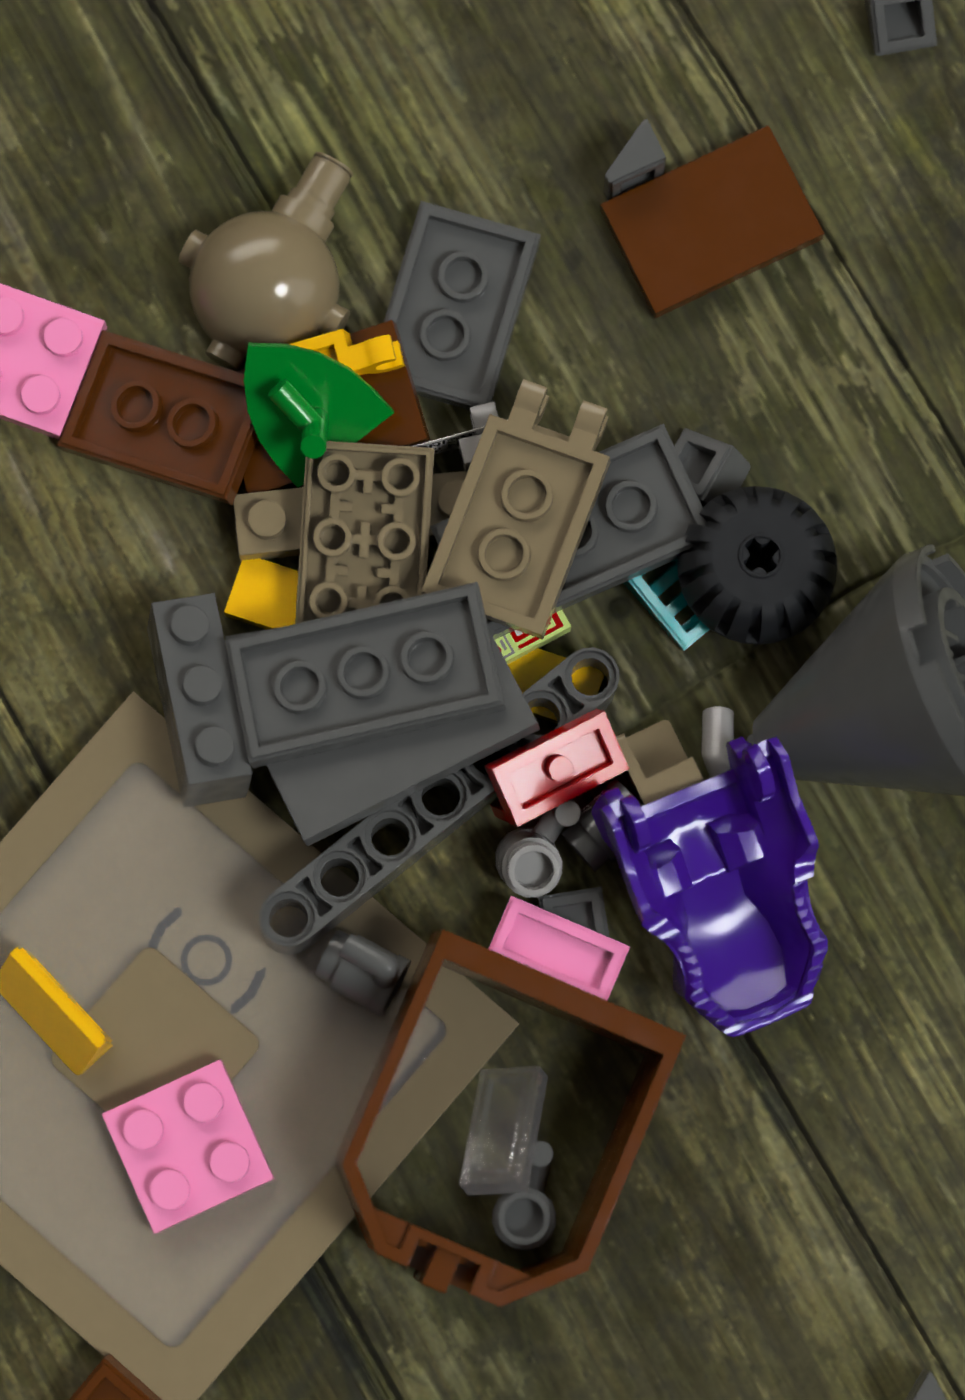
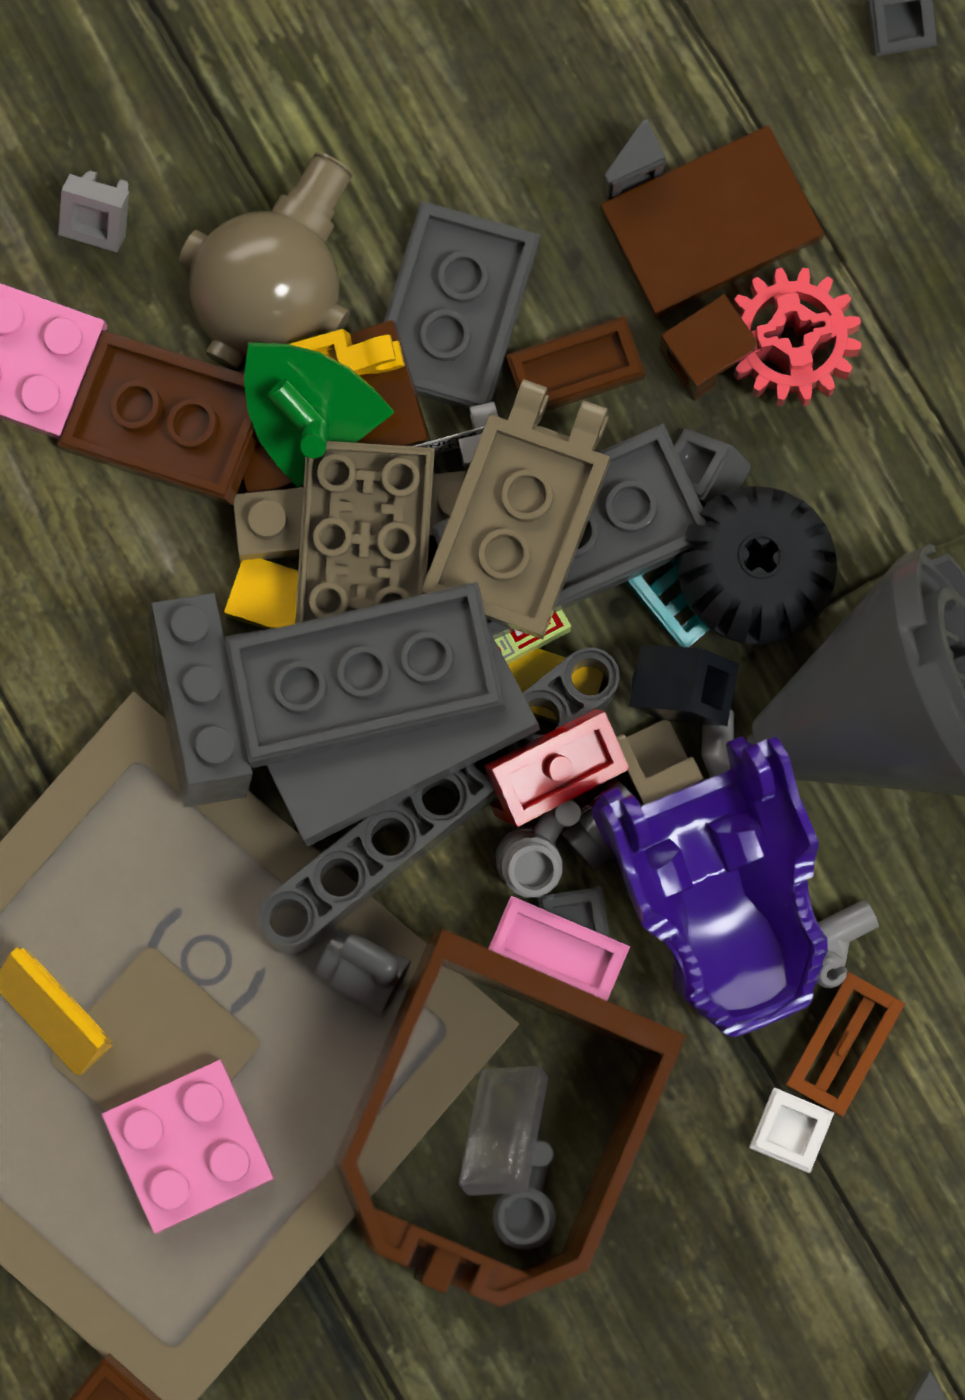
(94, 211): none -> light grey tile
(580, 363): none -> reddish brown tile
(684, 685): none -> black brick
(707, 345): none -> reddish brown panel
(791, 1130): none -> white tile
(817, 330): none -> coral gear
(818, 1092): none -> dark orange tile
(840, 931): none -> light grey arm

